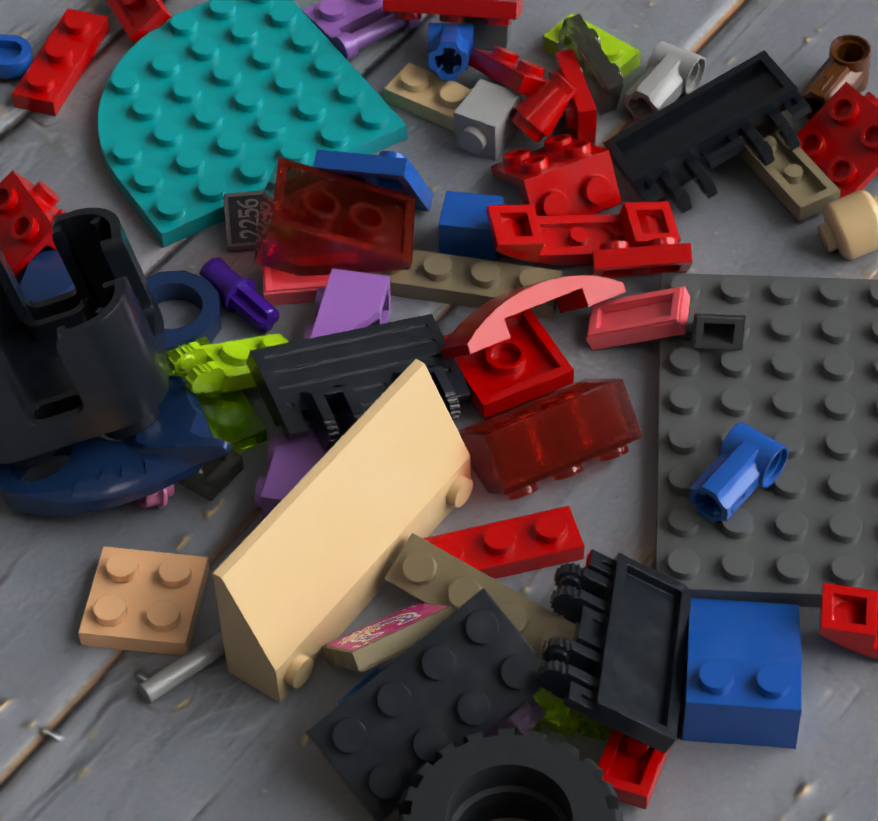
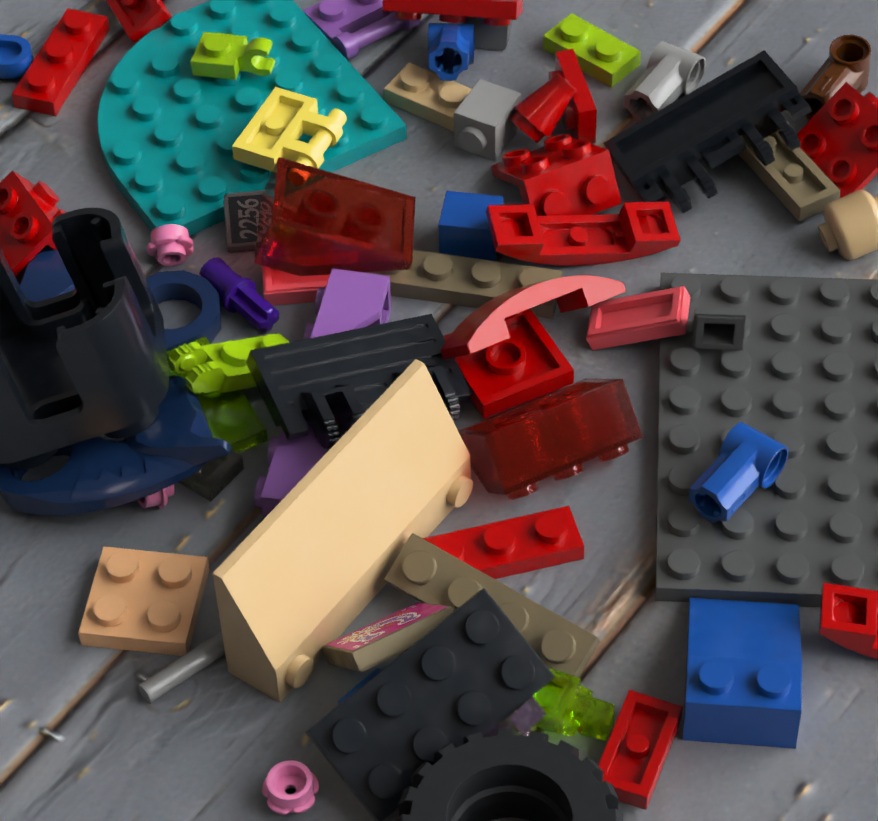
(170, 244): none -> bright pink plate
(226, 55): none -> lime plate
(280, 125): none -> light yellow plate
(286, 776): none -> bright pink plate
(384, 170): blue plate -> none
(503, 67): red plate -> none
(601, 75): clear smoke plate -> none
(624, 649): black hinge -> none
(660, 256): red plate -> none

